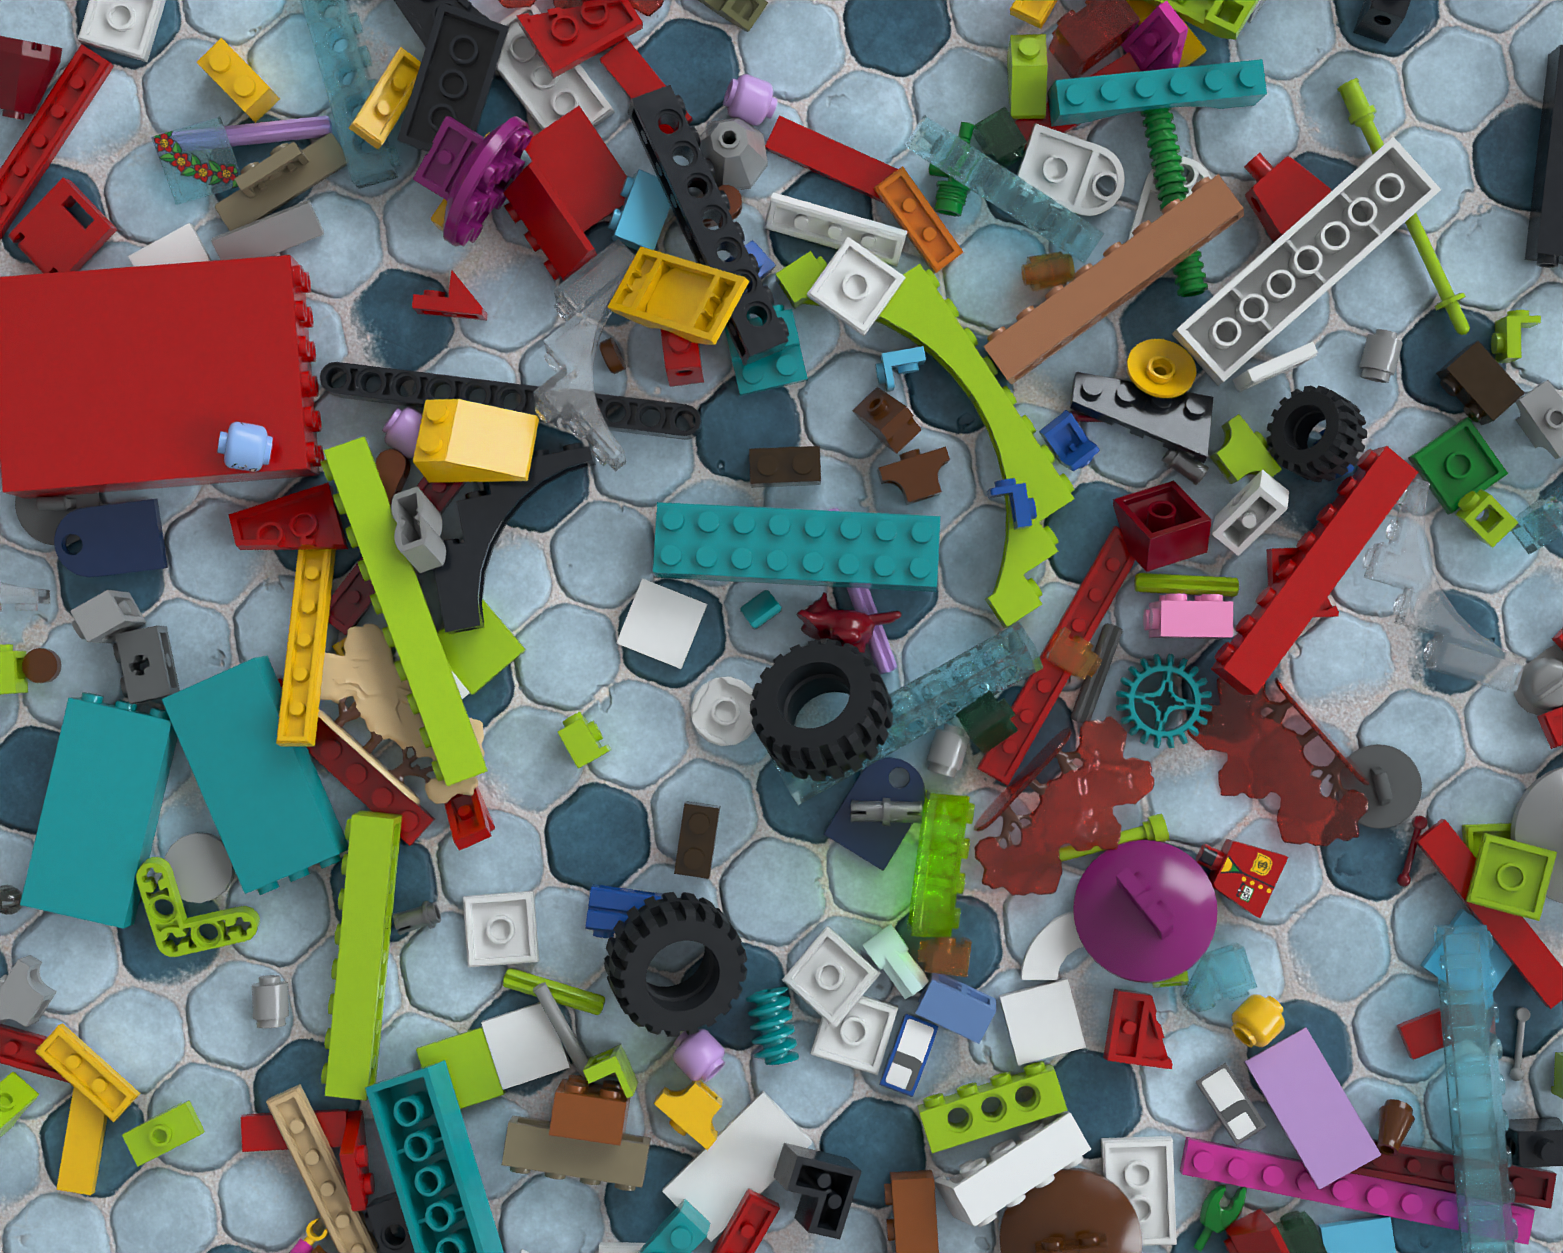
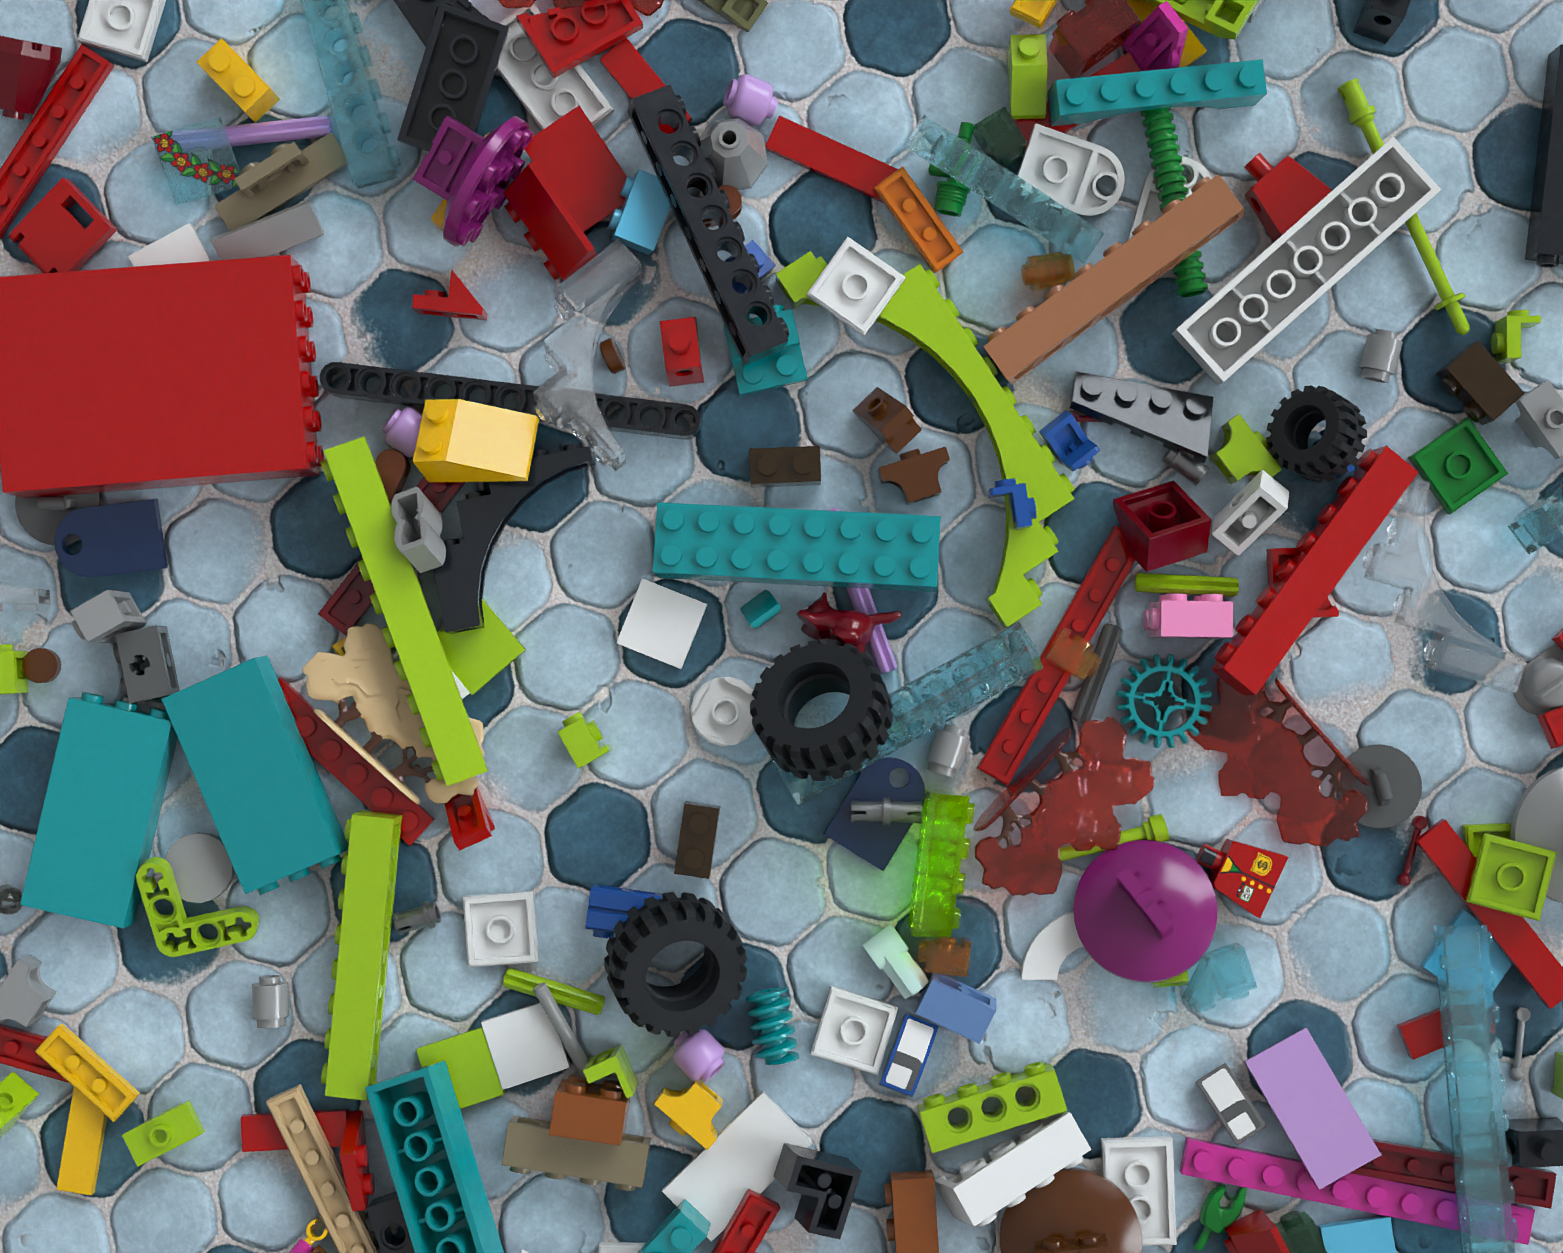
(245, 446): light blue head -> none
(291, 522): red wing -> none
(306, 648): yellow tile -> none
(387, 99): yellow tile -> none
(678, 296): yellow slope -> none
(831, 976): white tile -> none
(833, 227): white tile -> none
(904, 360): medium azure bracket -> none
(988, 721): clear green brick -> none
(1042, 1021): white tile -> none
(1134, 1031): red wing -> none
(1161, 368): yellow dish -> none
(1258, 1020): yellow head -> none
(1275, 366): white tile -> none
(1394, 1124): reddish brown cone -> none
(1493, 524): lime brick -> none

